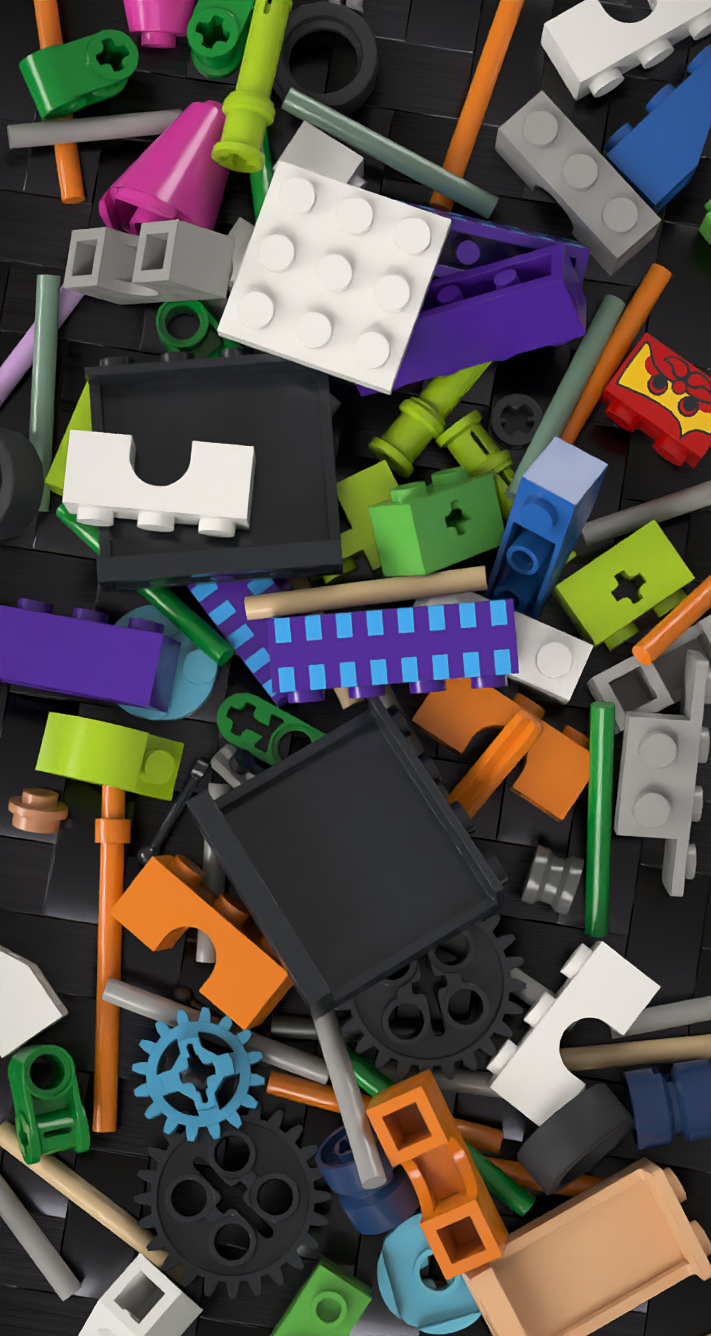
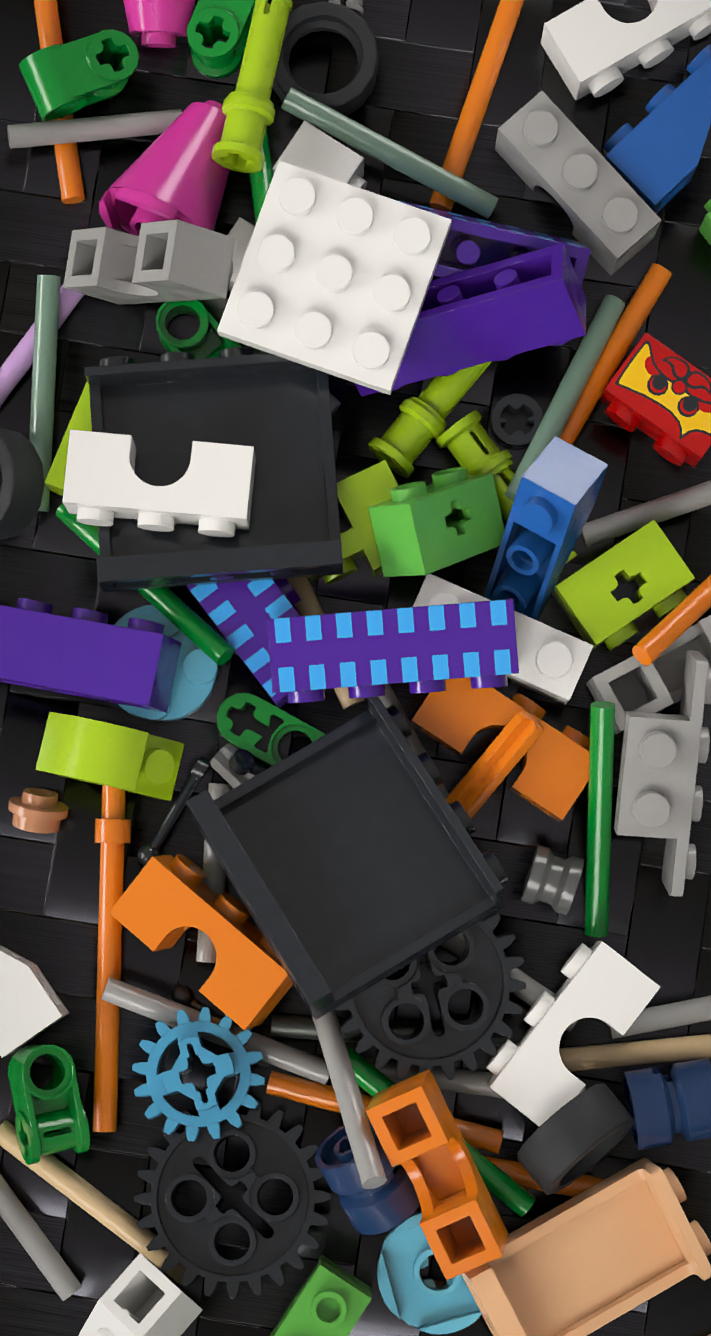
(365, 593): tan bar -> none

